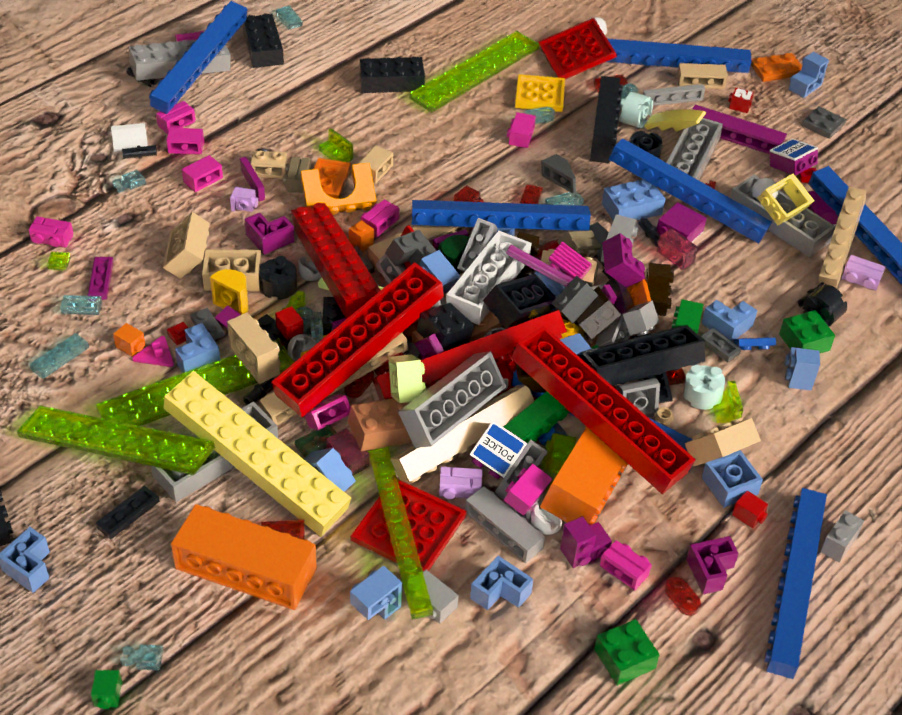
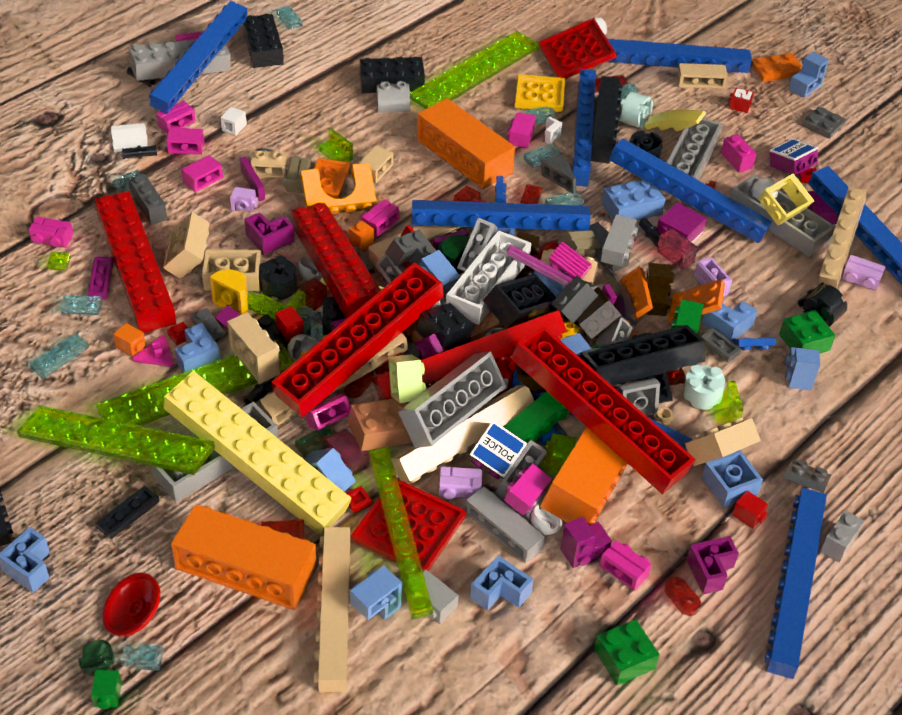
(96, 656): none -> clear green hair
(131, 604): none -> red dish
(135, 262): none -> red brick
(148, 199): none -> dark grey brick
(233, 121): none -> white brick
(264, 305): none -> clear neon green panel
(314, 293): none -> clear red brick
(334, 610): none -> tan brick
(359, 499): none -> red plate
(393, 97): none -> light grey brick
(465, 143): none -> orange brick
(499, 190): none -> blue plate
(535, 157): none -> clear light blue plate
(553, 130): none -> white bracket
(584, 127): none -> blue brick
(620, 262): magenta brick -> none
(641, 318): light grey brick -> none
(676, 94): light grey plate -> none
(708, 270): none -> lavender brick
(708, 294): none -> orange plate
(738, 153): none -> dark pink brick
(745, 132): magenta brick -> none
(811, 477): none -> dark grey plate

